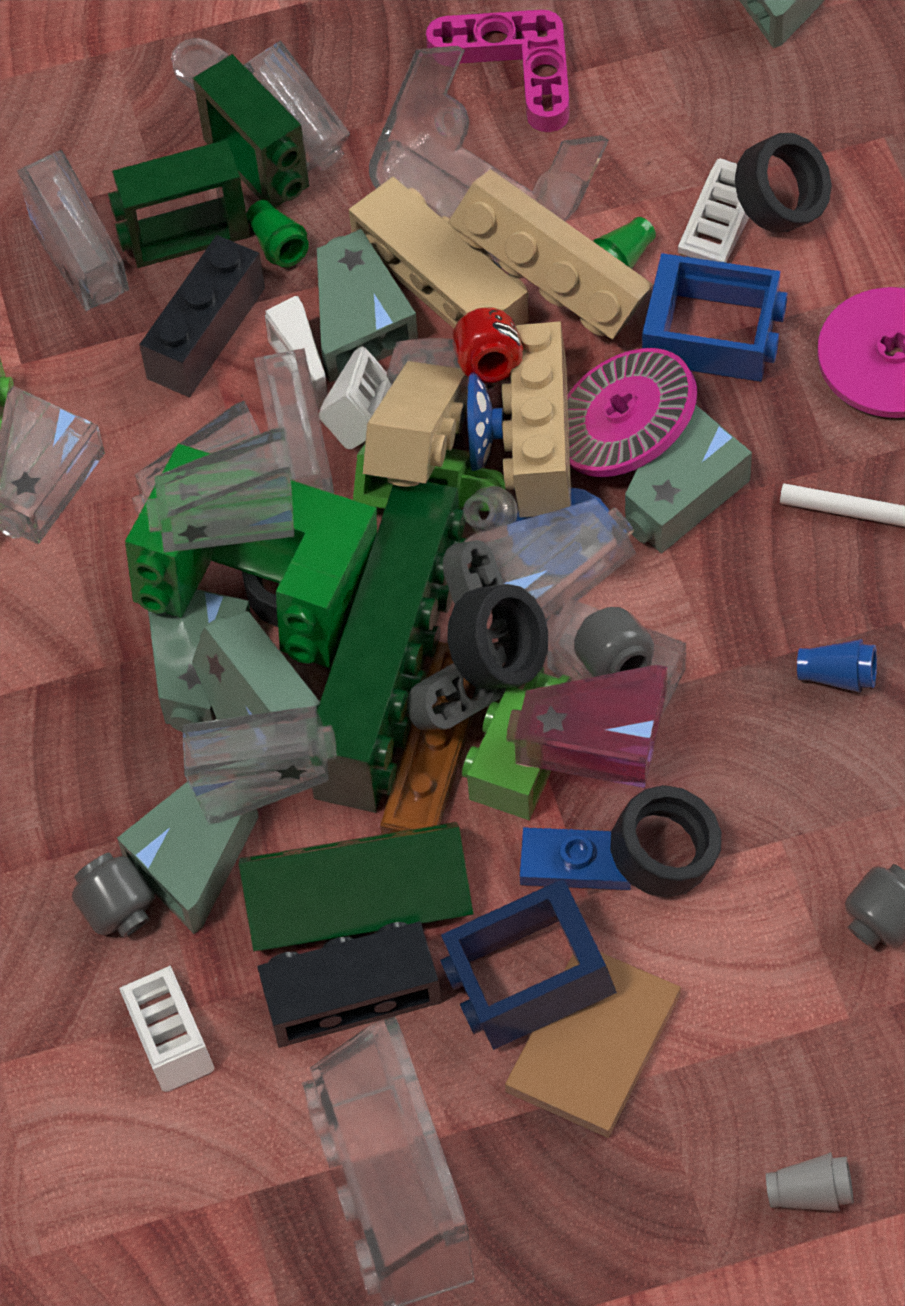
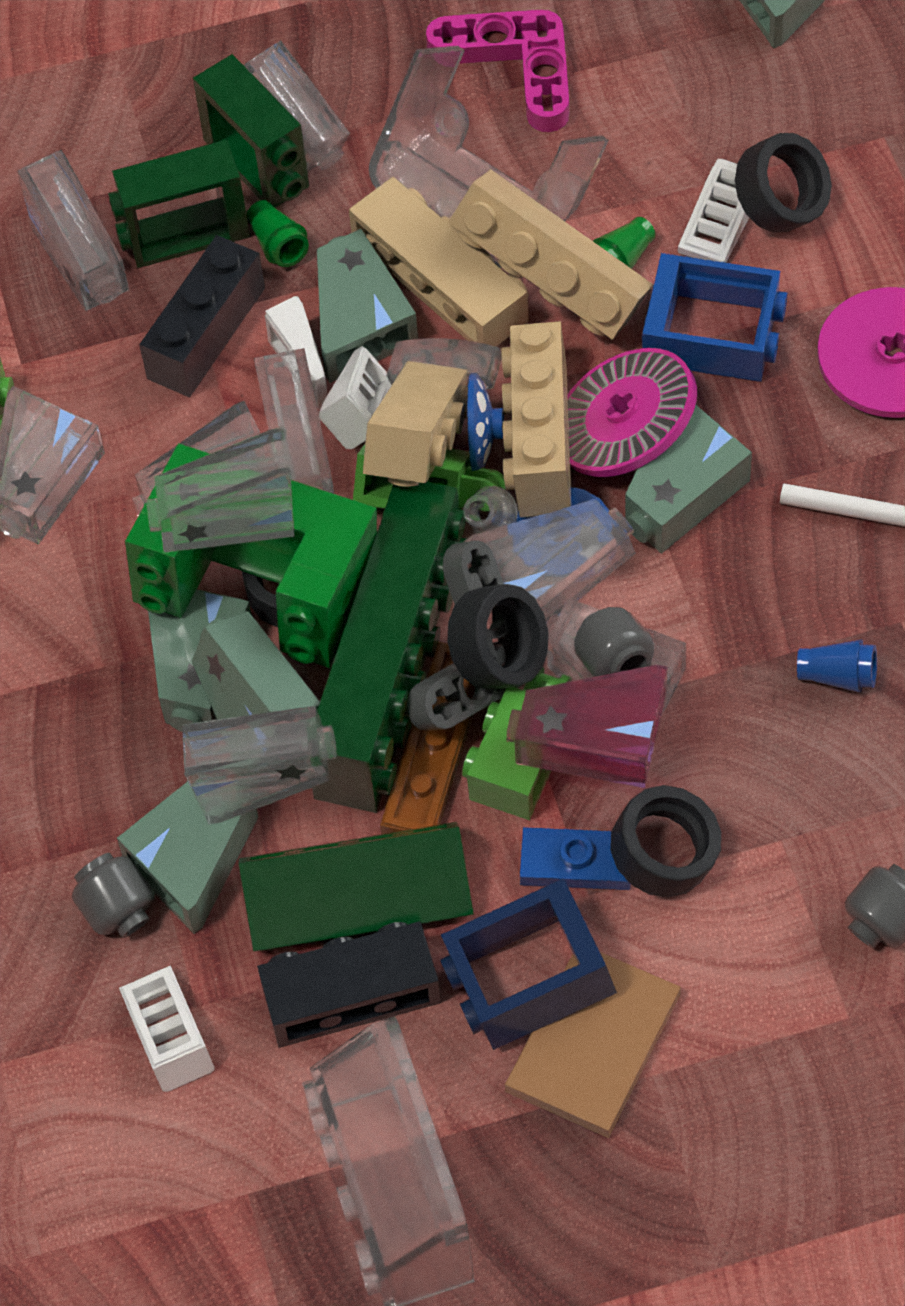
(194, 57): clear tile -> none
(487, 344): red head -> none
(812, 1184): light grey cone -> none

